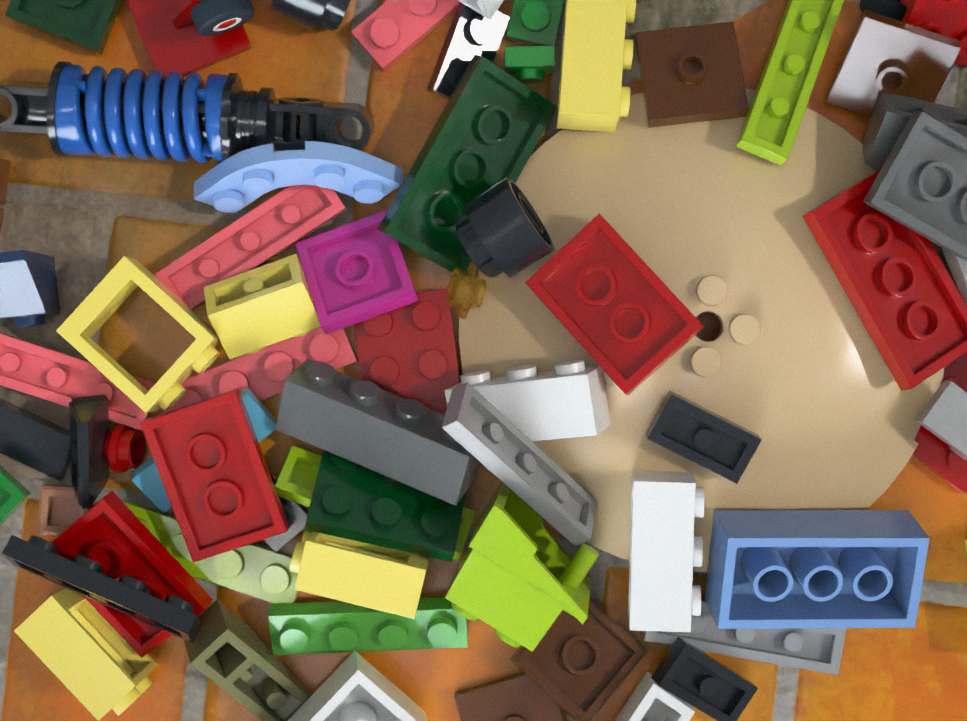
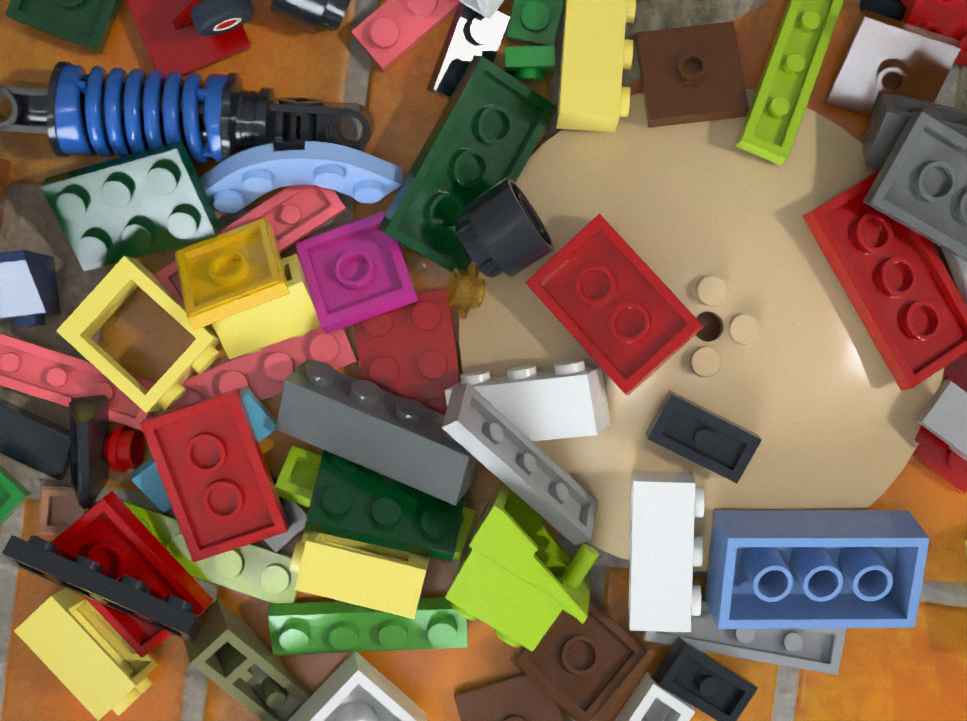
(131, 206): none -> plate
(231, 273): none -> yellow plate

